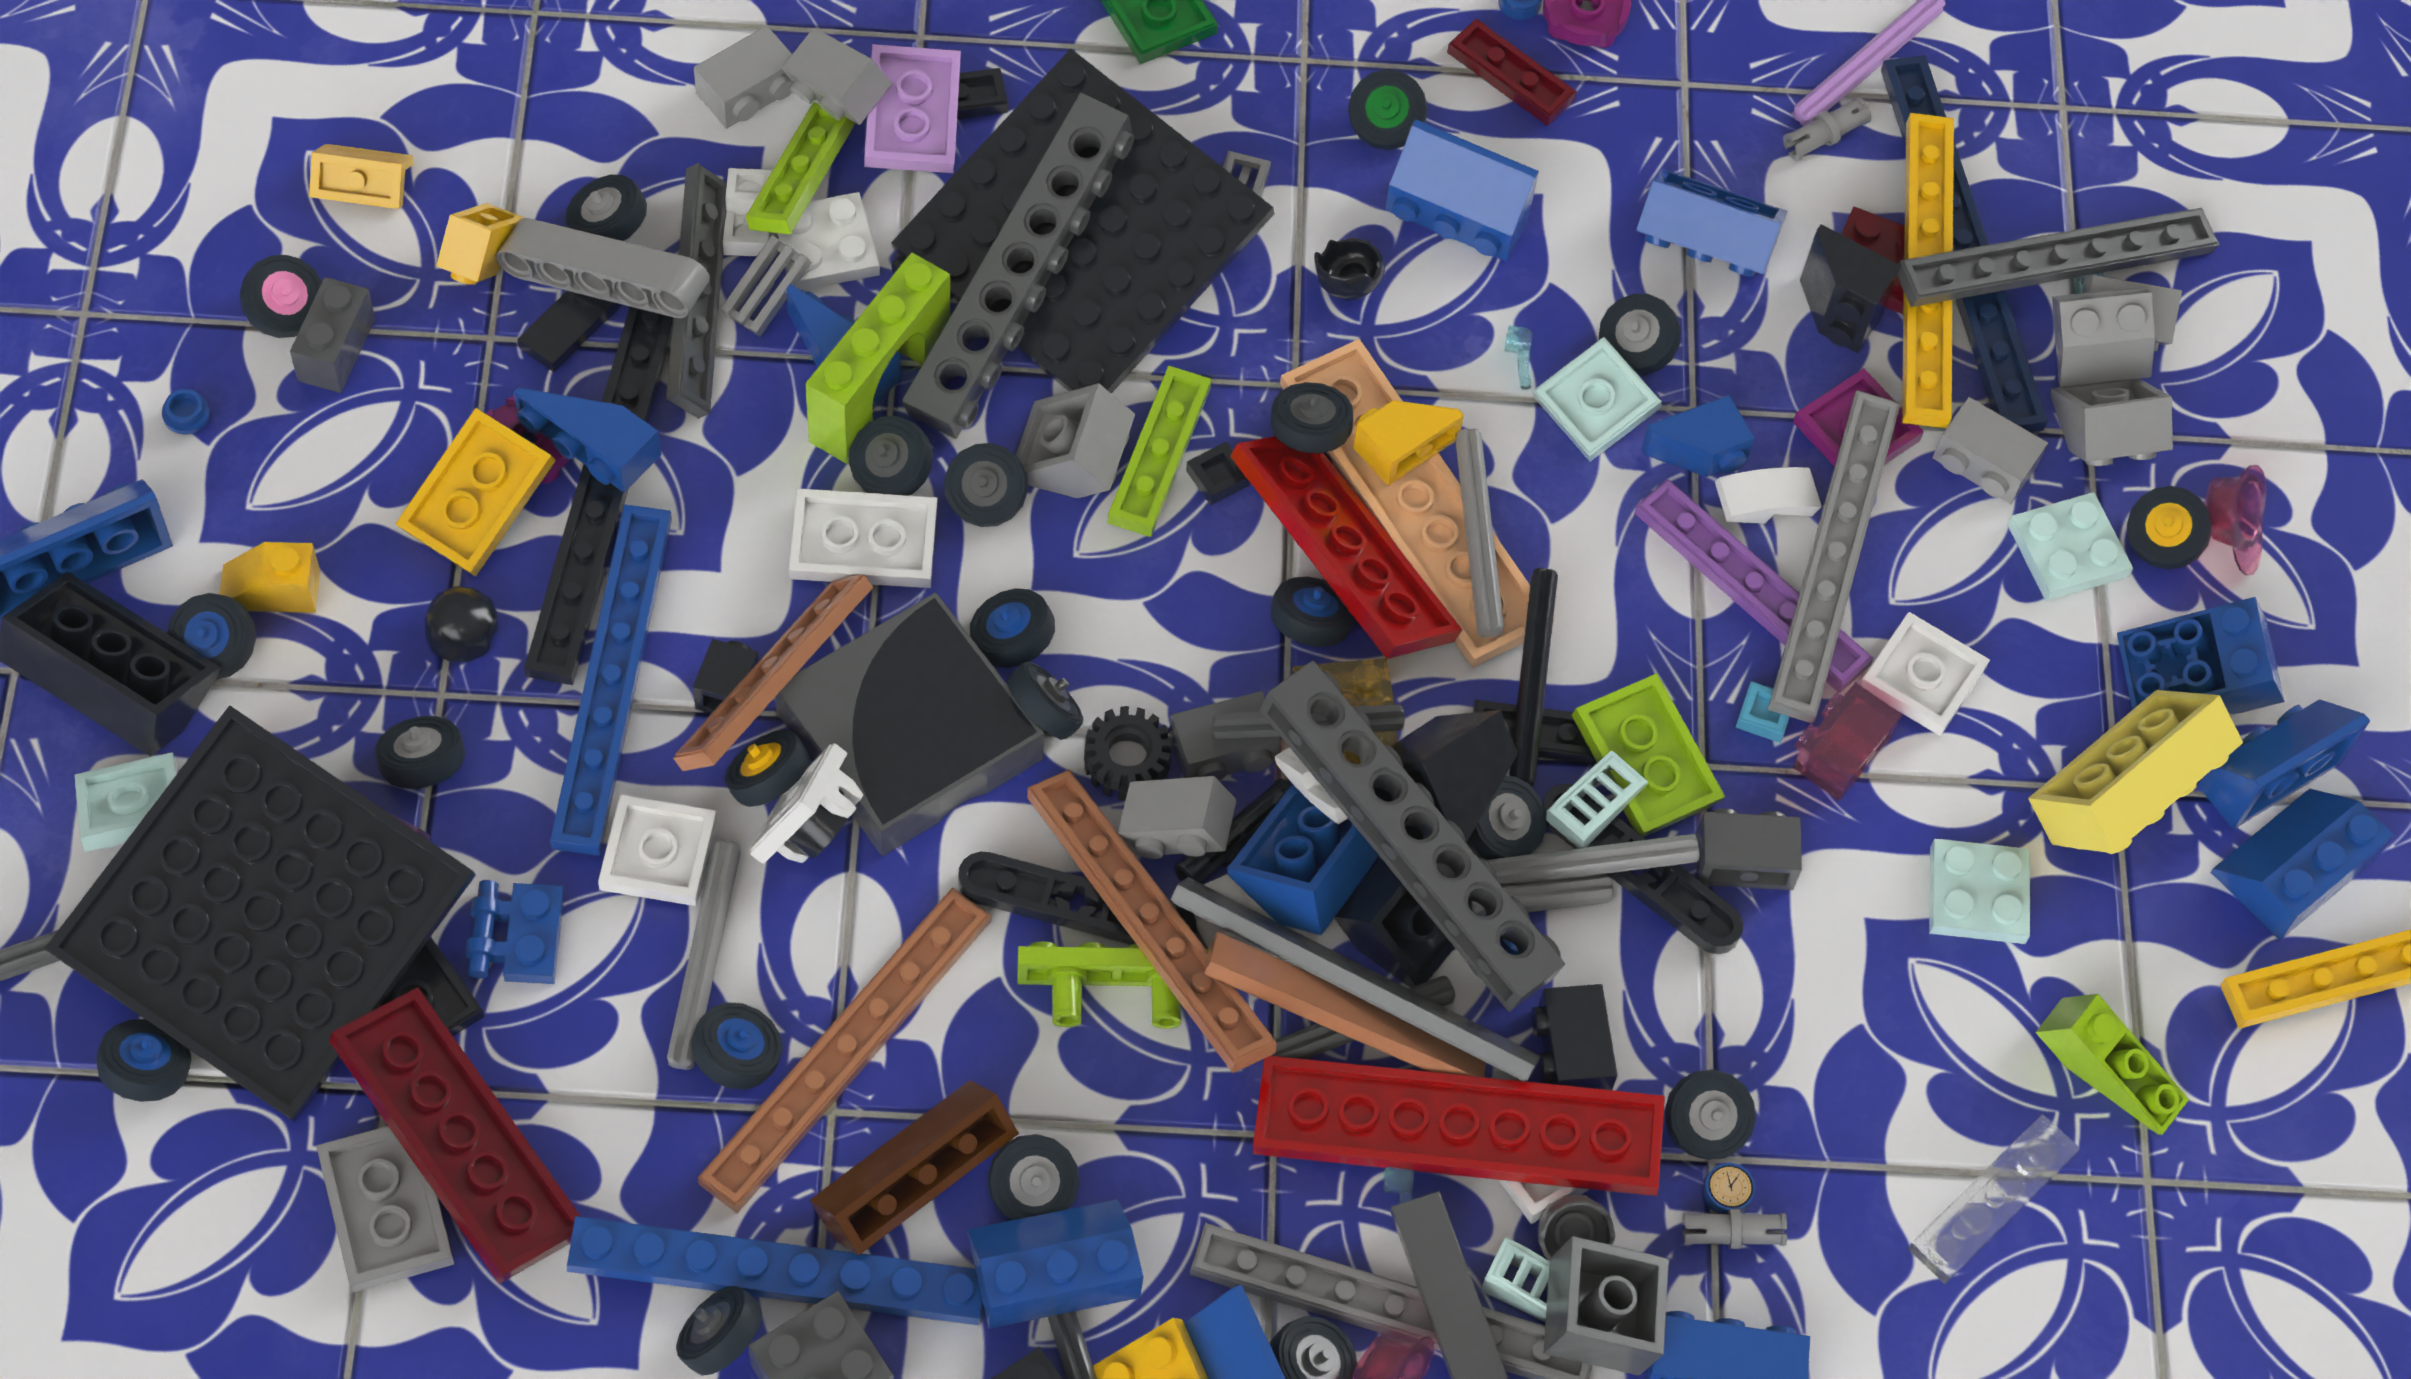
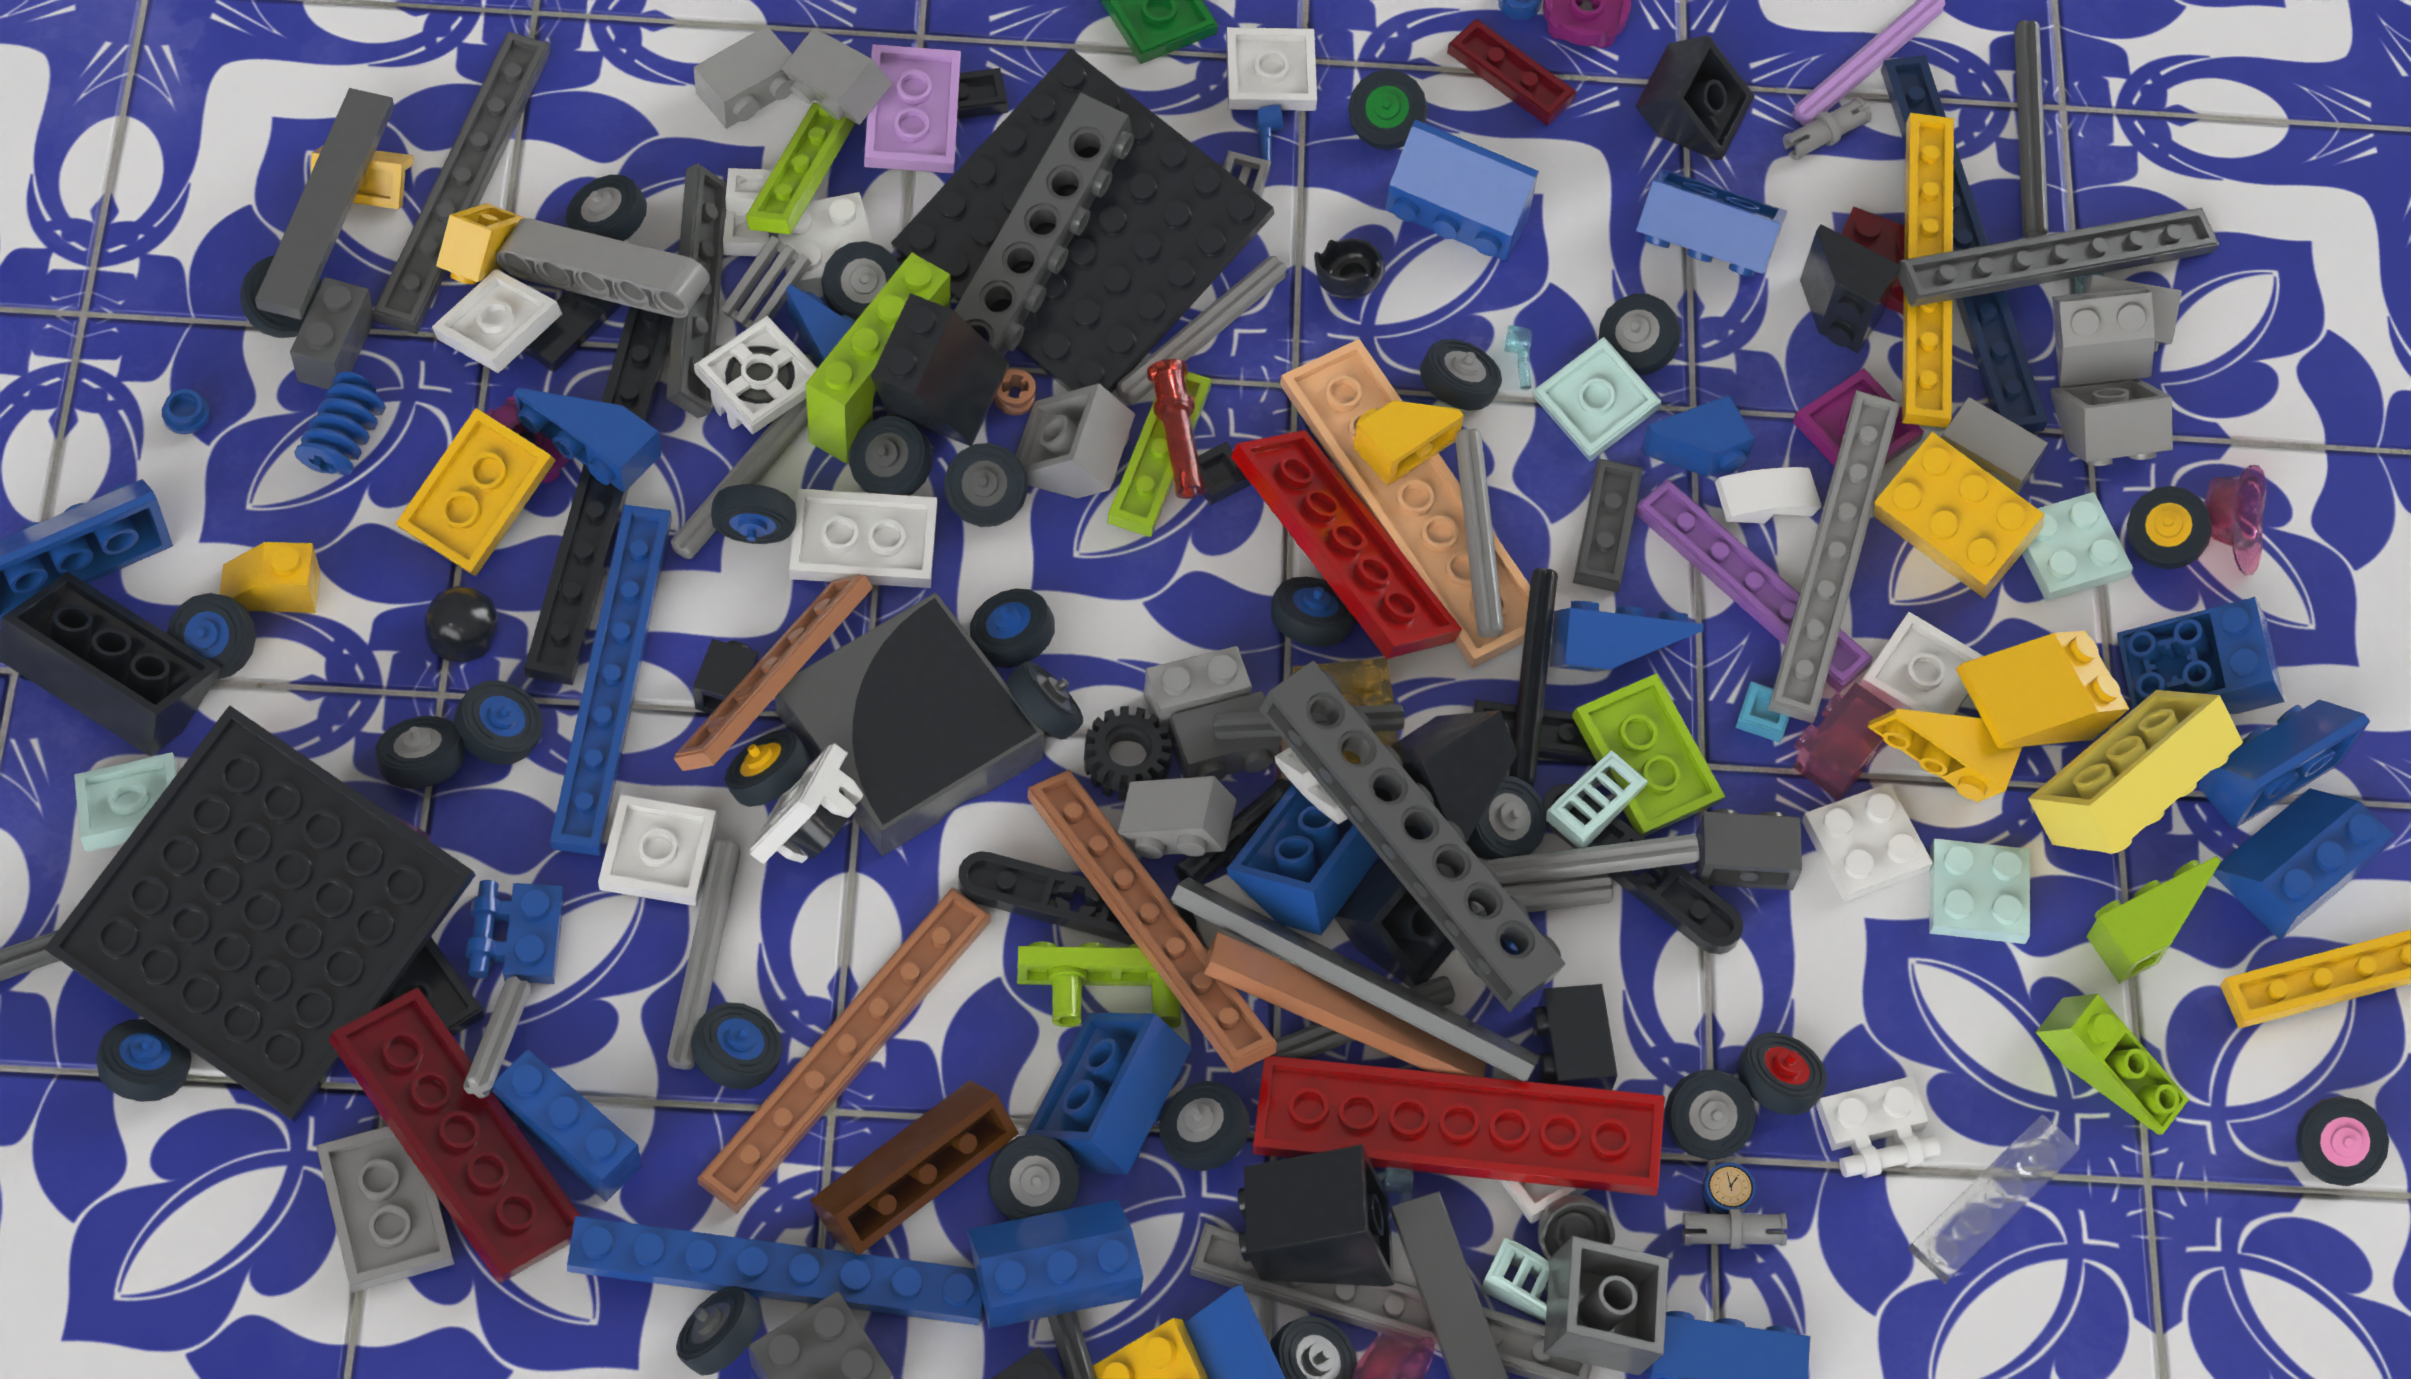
(324, 204): none -> dark grey tile
(341, 425): none -> blue piece
(462, 179): none -> dark grey tile
(497, 320): none -> white plate
(497, 1037): none -> light grey axle
(498, 722): none -> black wheel
(567, 1125): none -> blue brick
(746, 471): none -> light grey axle
(753, 514): none -> black wheel
(762, 376): none -> white piece
(856, 276): none -> black wheel
(938, 371): none -> black slope
(1026, 399): none -> nougat bush
(1111, 1089): none -> blue slope
(1174, 409): none -> clear red pin
(1195, 683): none -> light grey brick
(1204, 1126): none -> black wheel
(1205, 325): none -> light grey axle
(1267, 121): none -> blue hand
(1271, 68): none -> white plate
(1312, 417): black wheel -> none
(1317, 1220): none -> black slope
(1460, 374): none -> black wheel
(1603, 640): none -> blue slope
(1607, 525): none -> dark grey tile
(1695, 97): none -> black slope
(1782, 1073): none -> black wheel
(1867, 842): none -> white plate
(1875, 1114): none -> white plate
(1952, 748): none -> yellow slope
(1958, 515): none -> yellow brick
(2031, 129): none -> dark grey axle
(2044, 691): none -> yellow slope
(2141, 930): none -> lime slope
(2342, 1141): none -> black wheel

